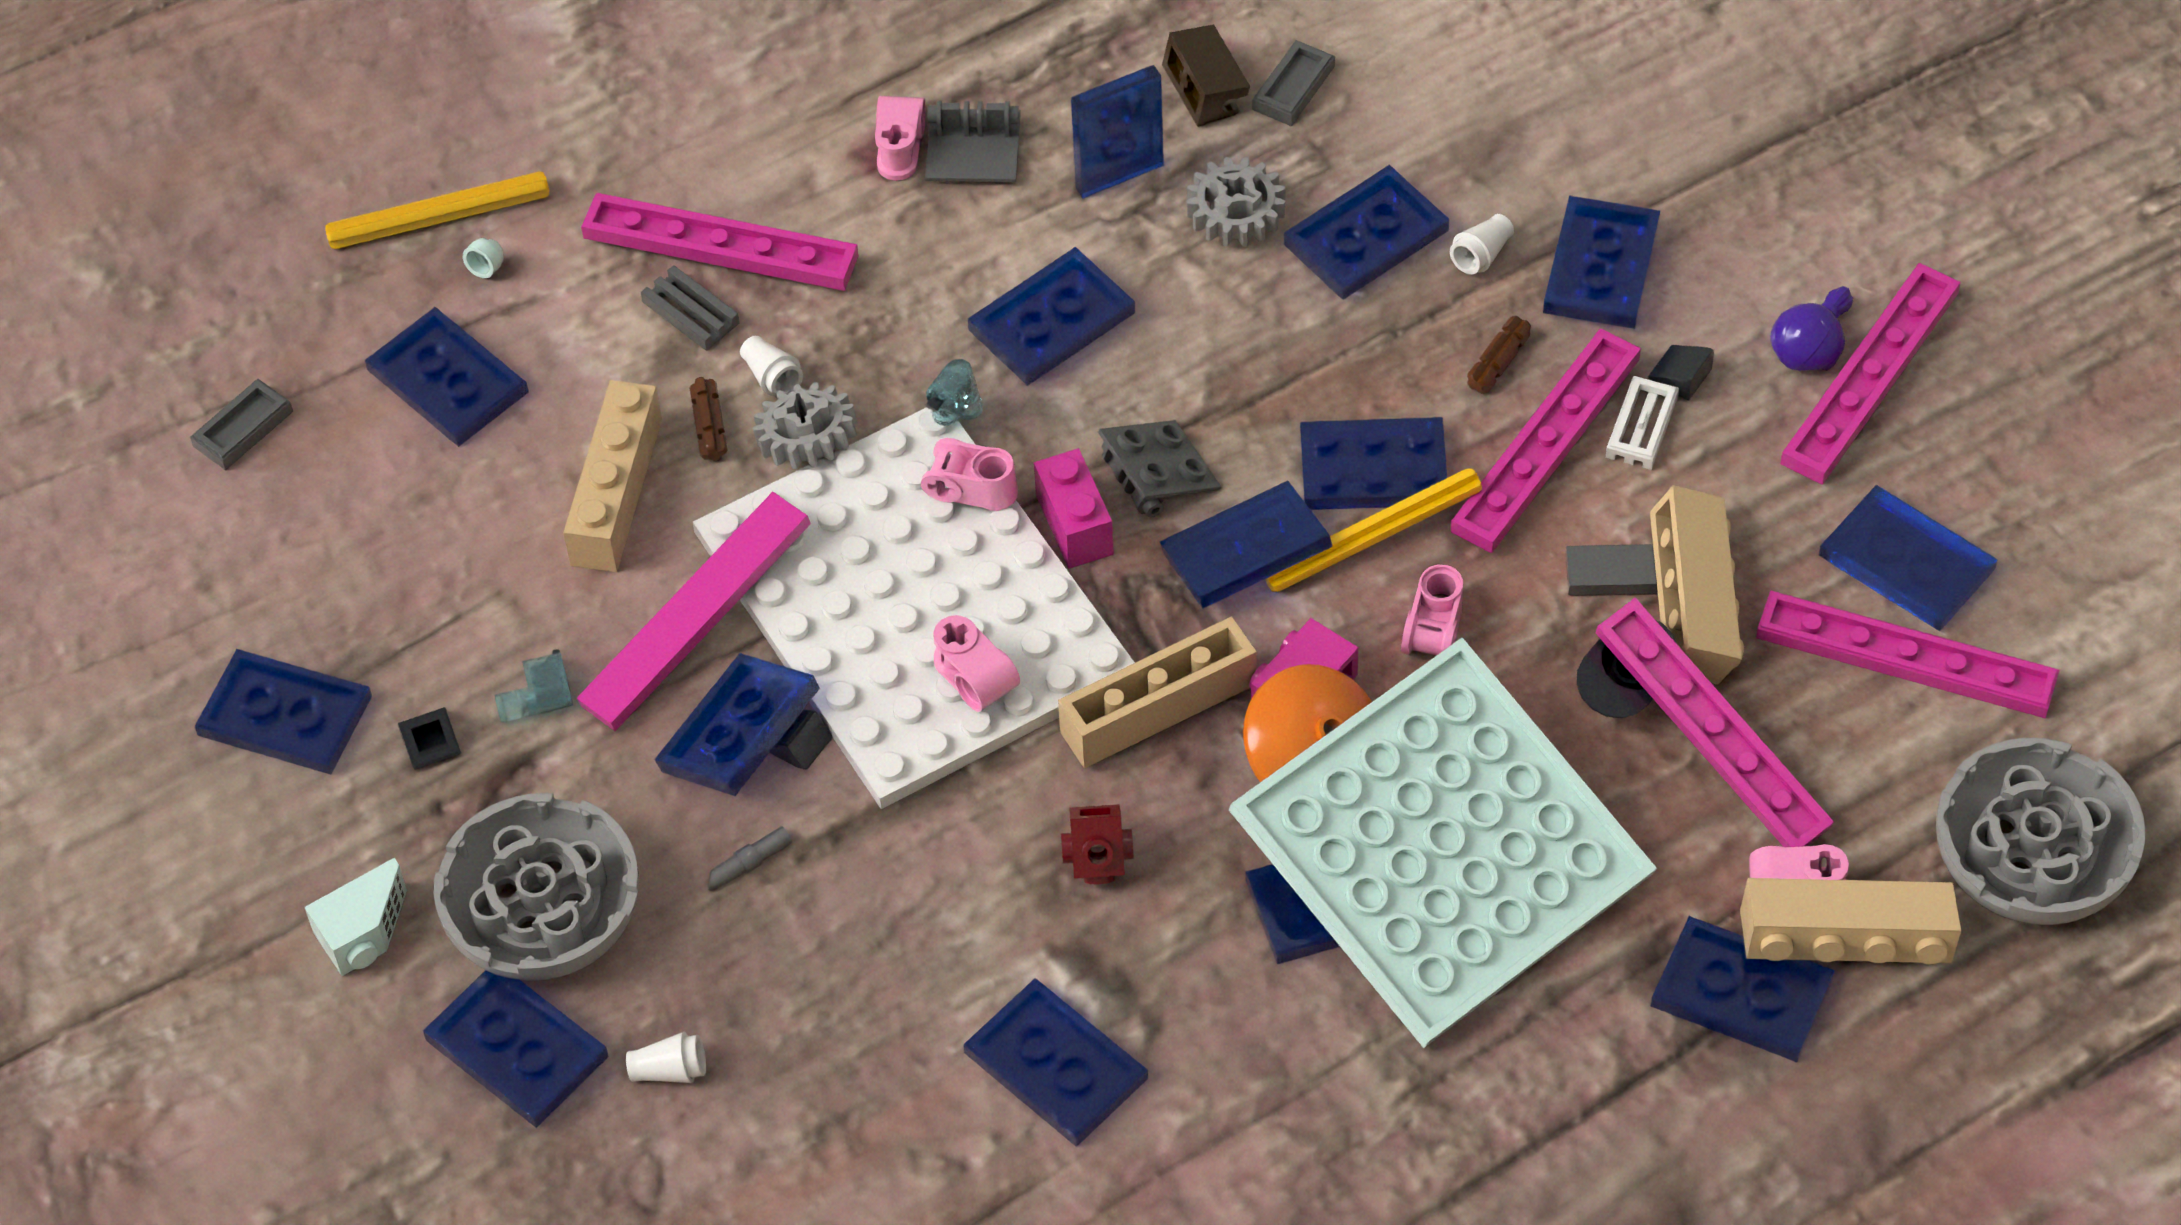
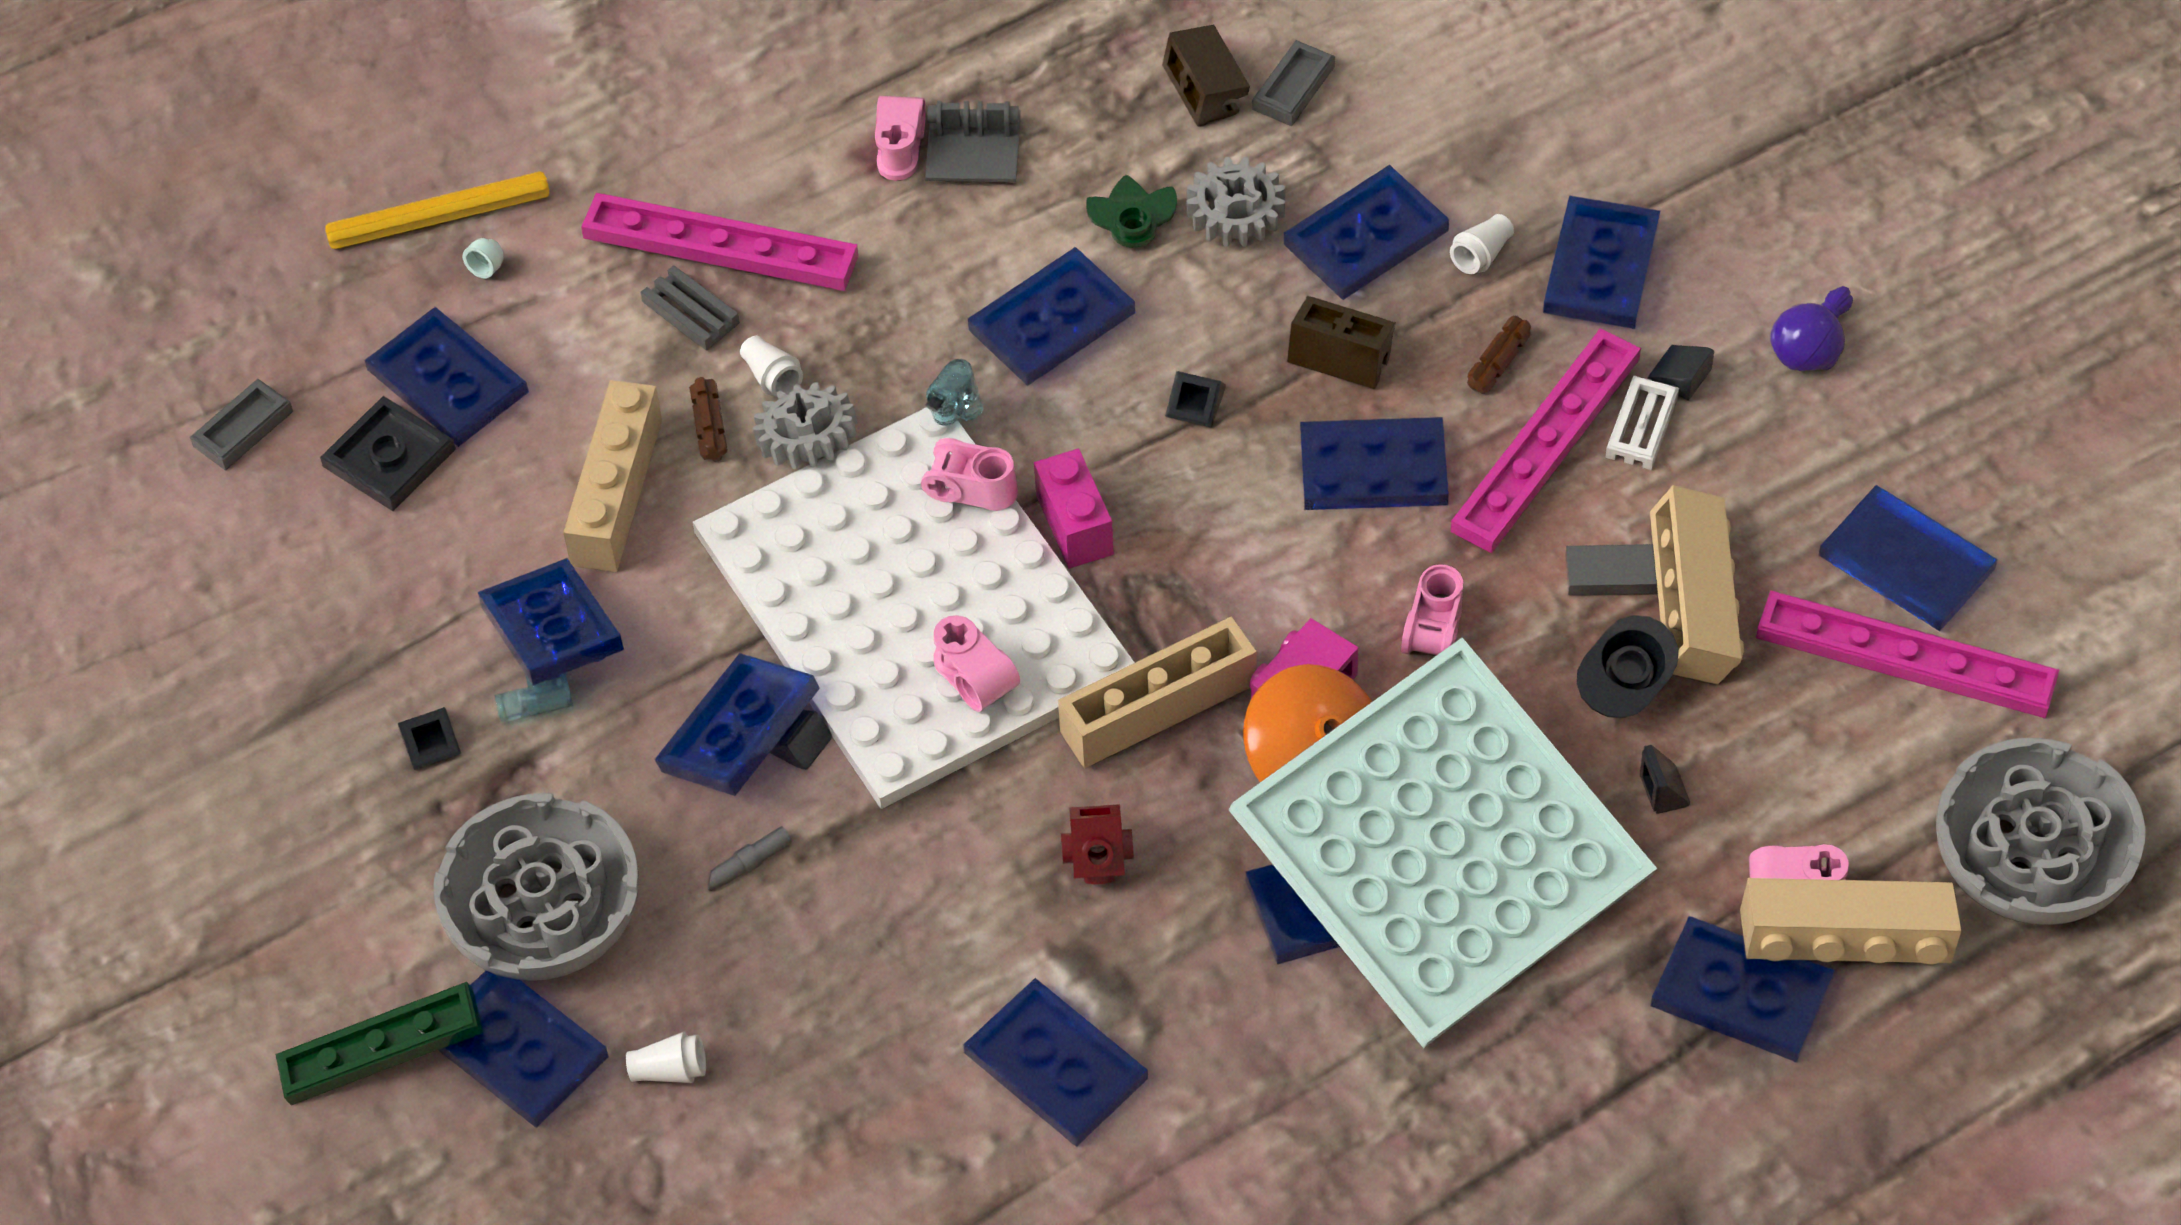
(283, 711): clear blue tile -> none
(359, 917): light aqua slope -> none
(379, 1043): none -> dark green tile
(388, 453): none -> black tile
(550, 621): none -> clear blue plate
(693, 611): dark pink tile -> none
(1117, 131): clear blue tile -> none
(1132, 212): none -> dark green plate
(1155, 463): dark grey hinge -> none
(1195, 399): none -> black slope
(1245, 544): clear blue tile -> none
(1340, 341): none -> dark brown hinge
(1381, 526): yellow axle -> none
(1662, 781): none -> black slope
(1713, 726): dark pink plate -> none
(1870, 373): dark pink plate -> none

